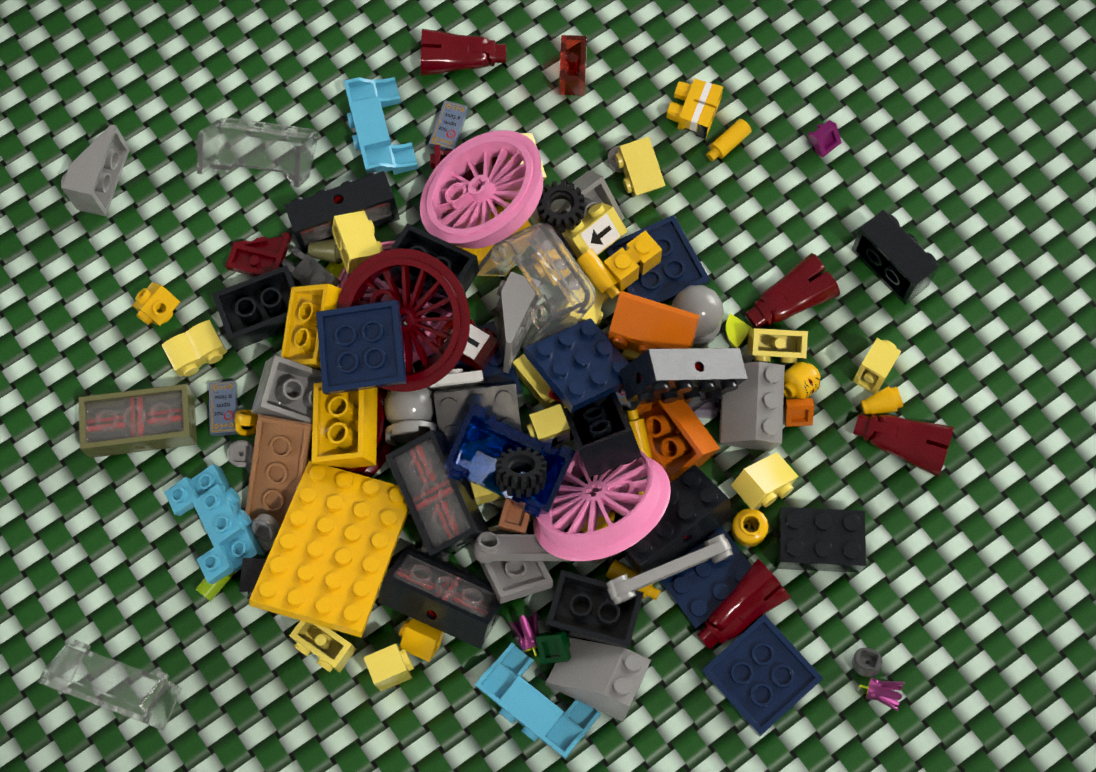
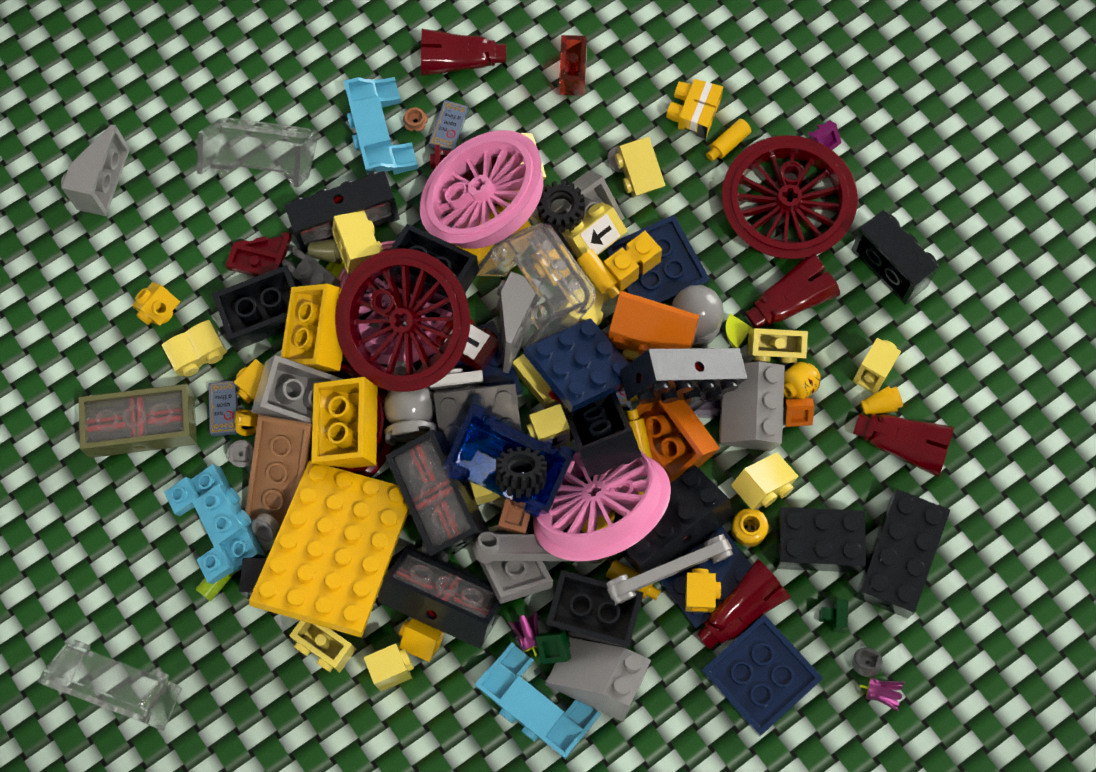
(248, 381): none -> yellow brick
(361, 347): dark blue plate -> none
(412, 114): none -> nougat plate
(701, 591): none -> yellow brick
(776, 197): none -> dark red piece
(837, 615): none -> dark green tile
(902, 554): none -> black brick

